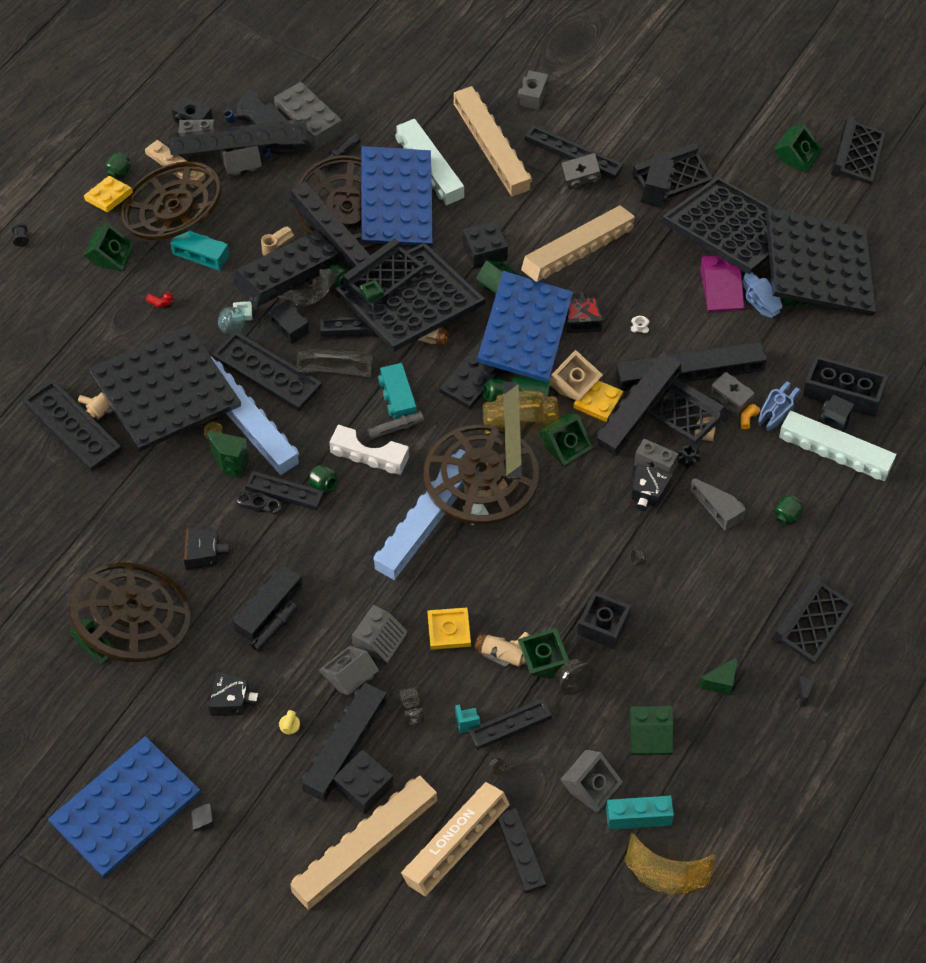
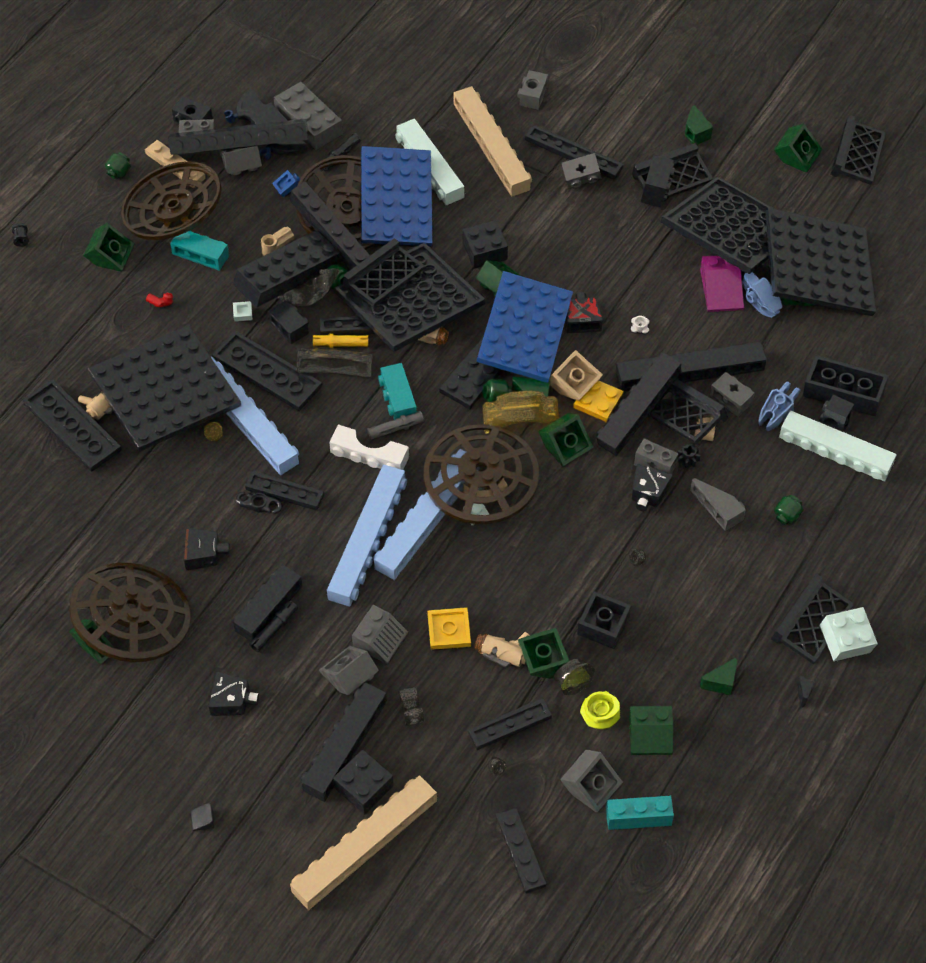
(108, 194): yellow plate -> none
(124, 806): blue plate -> none
(229, 453): dark green slope -> none
(231, 320): clear light blue hair -> none
(286, 183): none -> blue bracket
(289, 723): light yellow plate -> none
(323, 478): dark green head -> none
(340, 340): none -> yellow pin
(366, 536): none -> light blue brick
(371, 290): dark green tile -> none
(455, 839): tan brick -> none
(466, 719): teal panel -> none
(512, 430): olive sticker -> none
(578, 243): tan brick -> none
(600, 710): none -> neon yellow hat
(667, 874): clear yellow windscreen -> none
(697, 127): none -> dark green slope
(751, 410): light orange arm -> none
(848, 634): none -> light aqua brick

